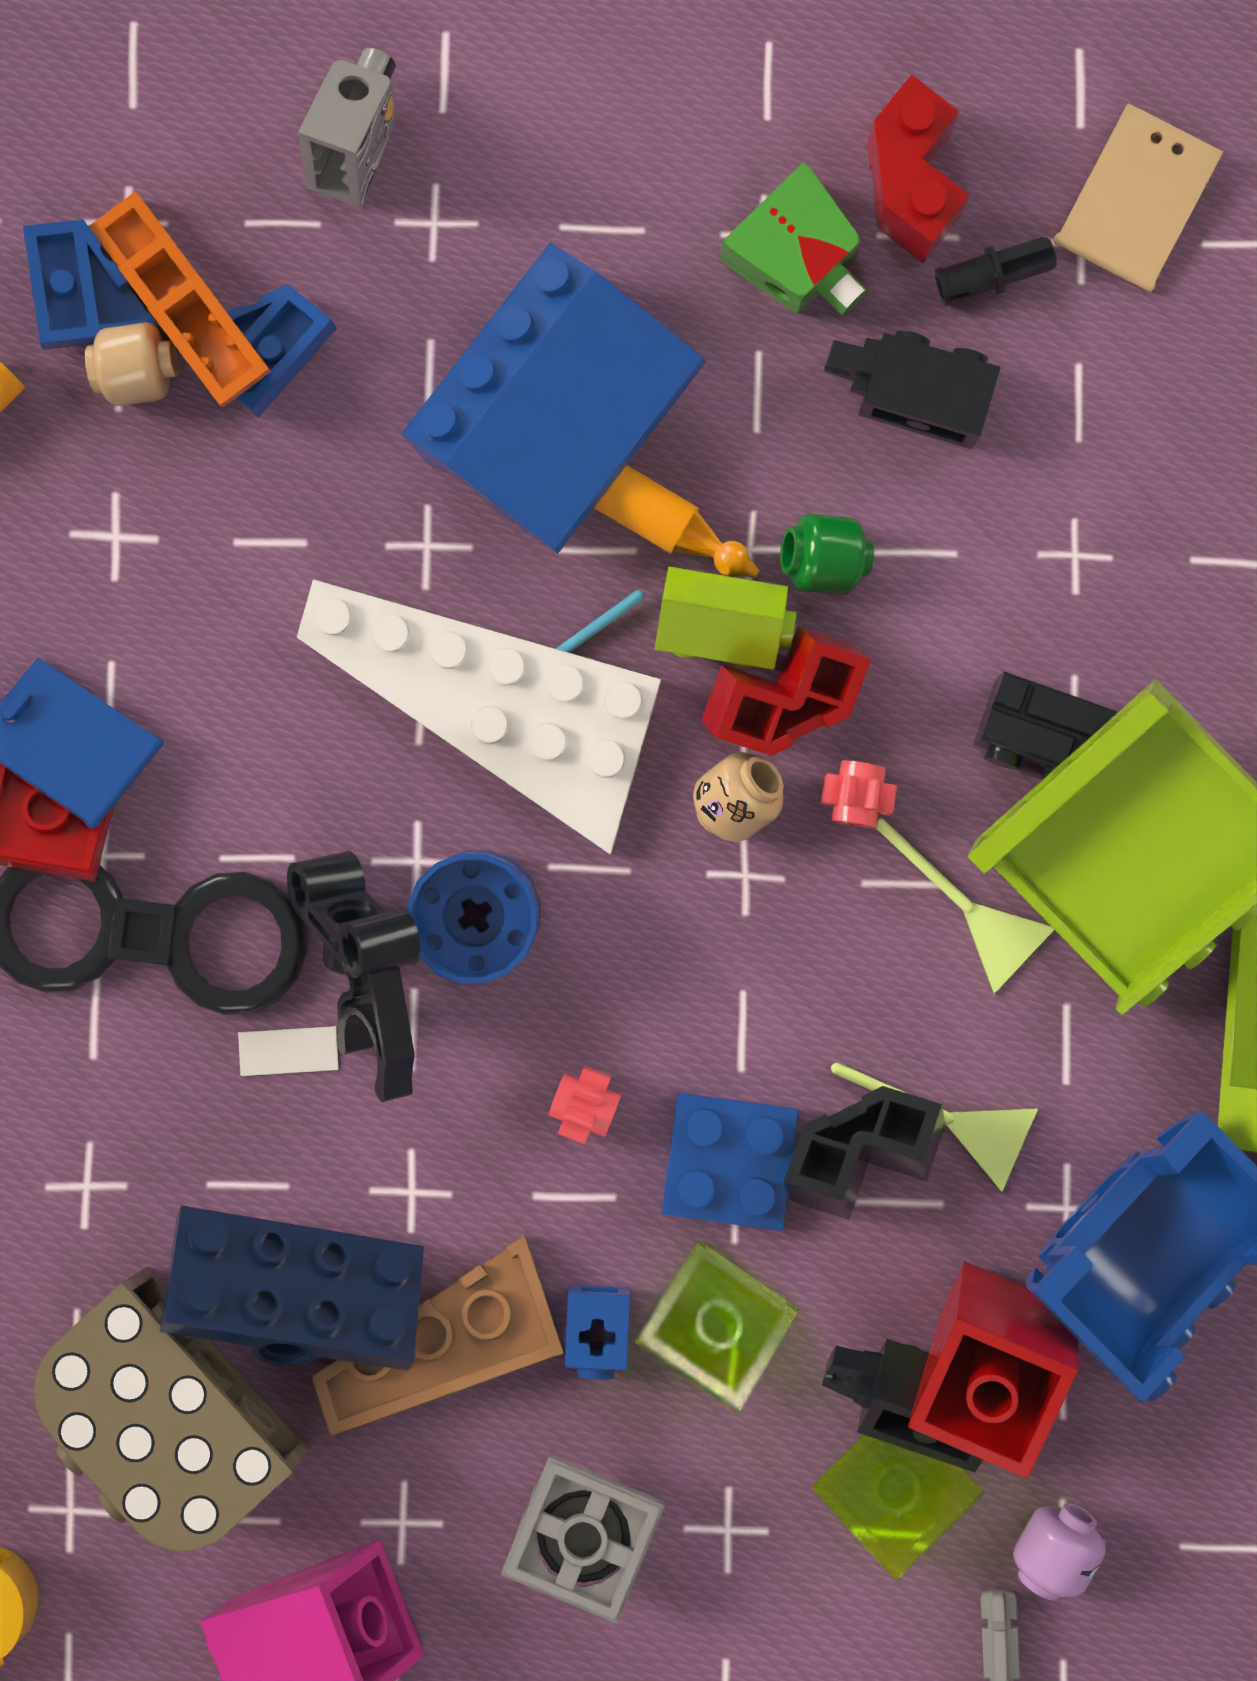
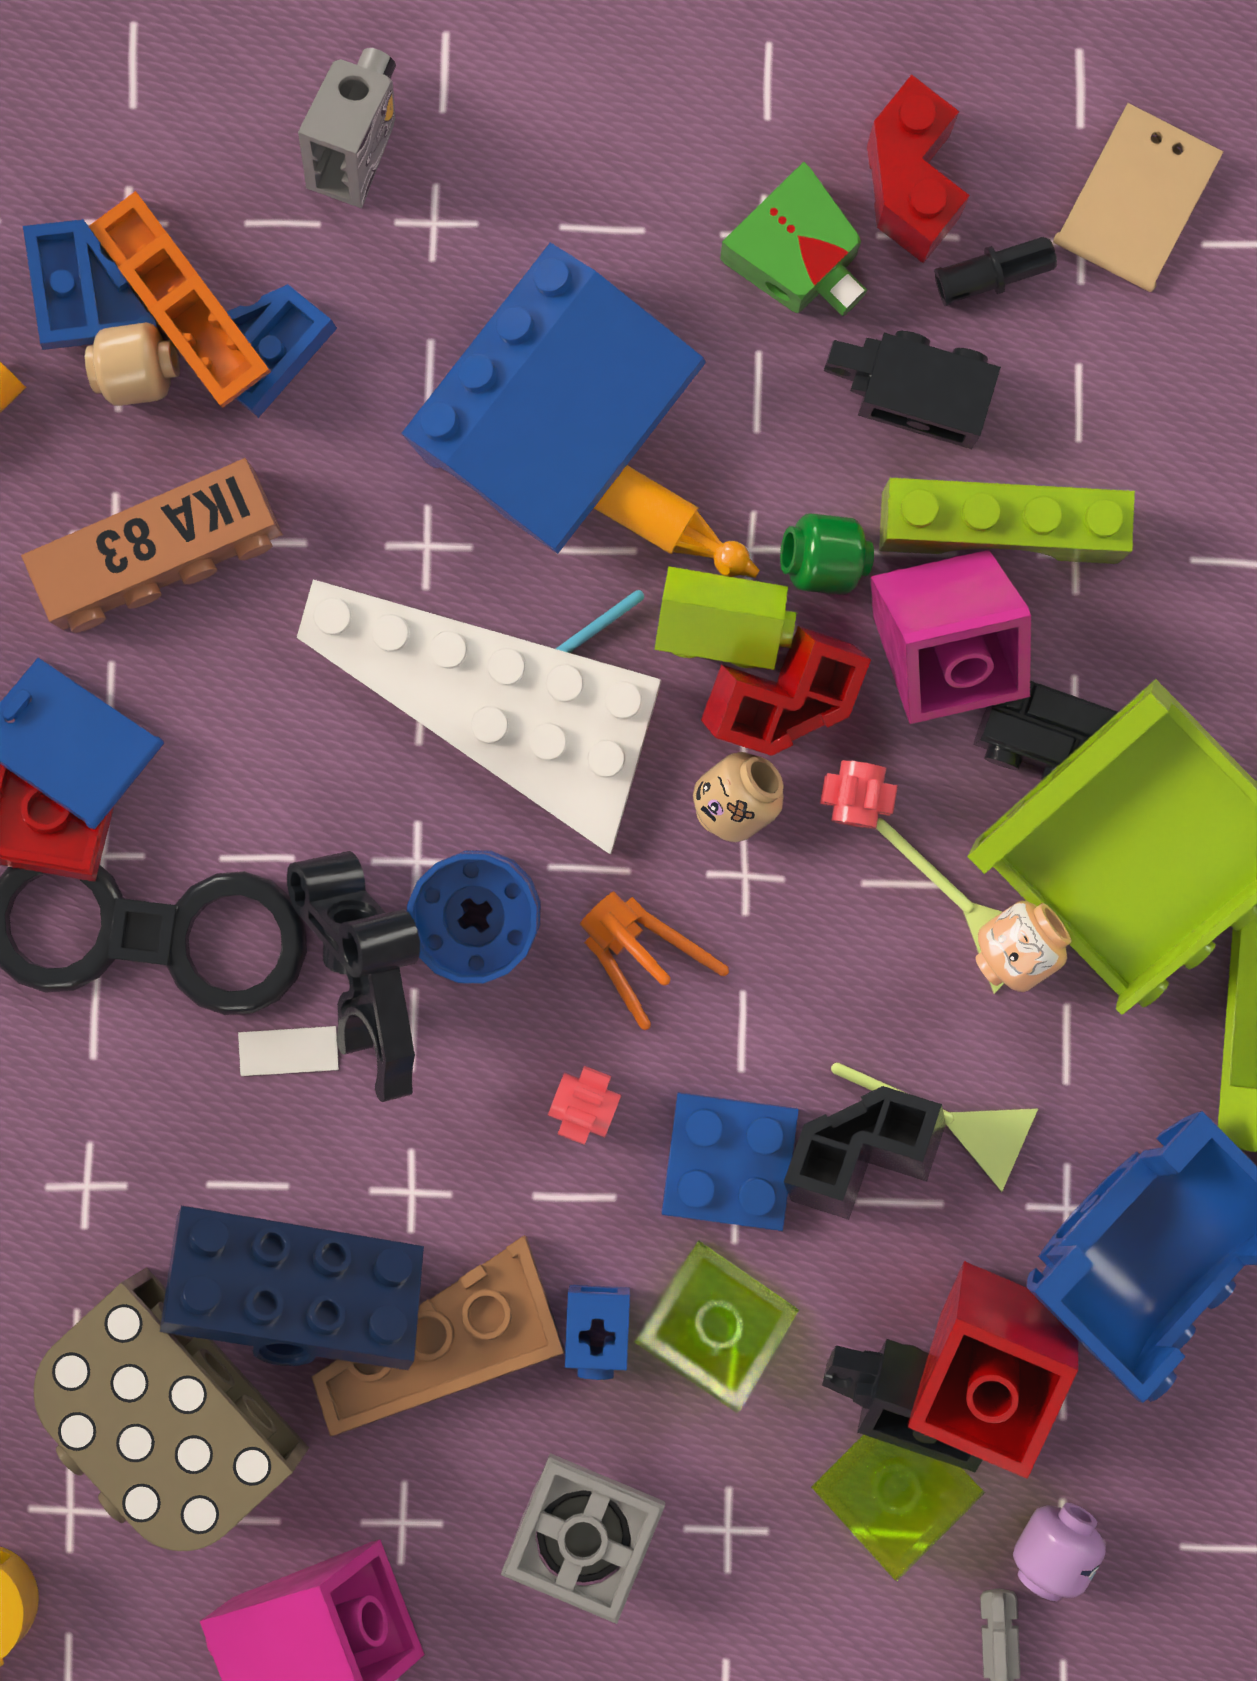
(153, 546): none -> nougat brick
(615, 927): none -> orange plant
(953, 635): none -> dark pink slope
(976, 515): none -> lime arch
(1022, 946): none -> light nougat head

